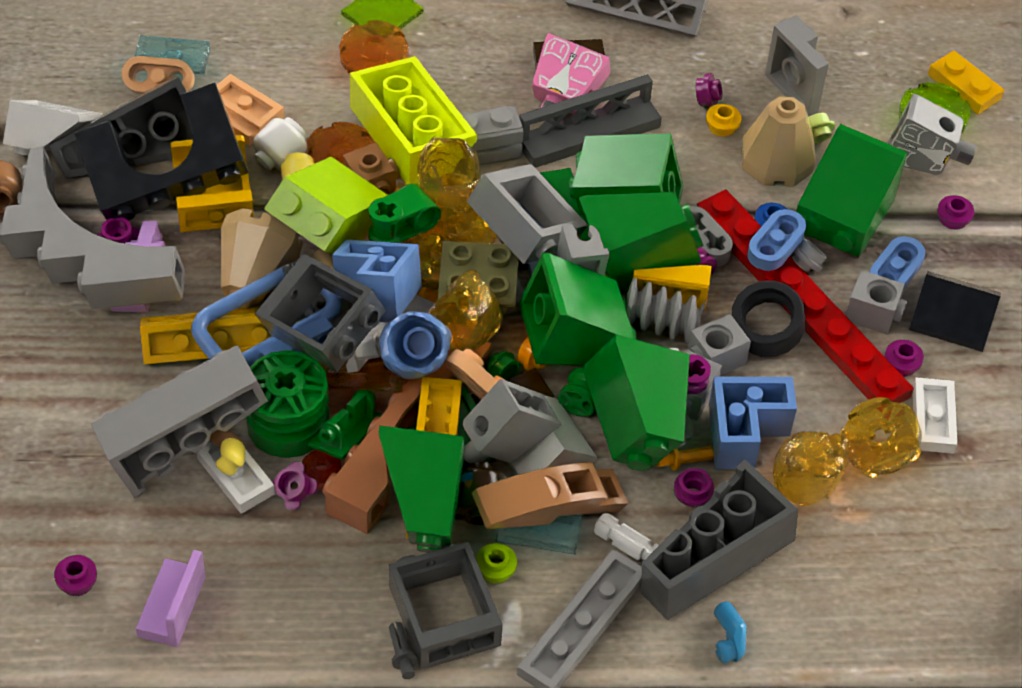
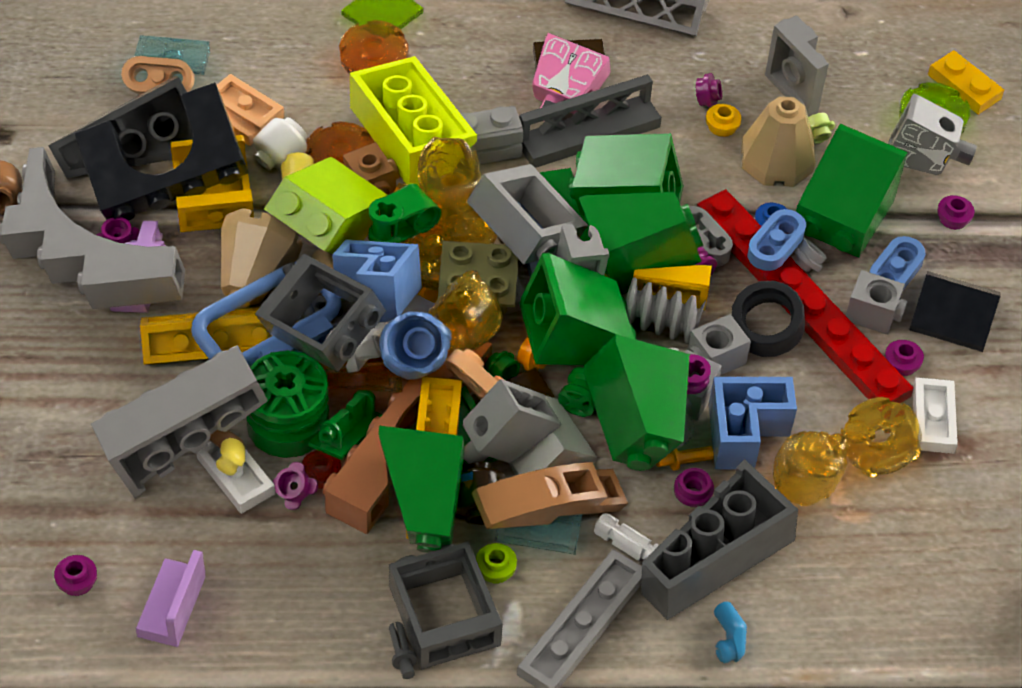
(41, 123): white slope -> none

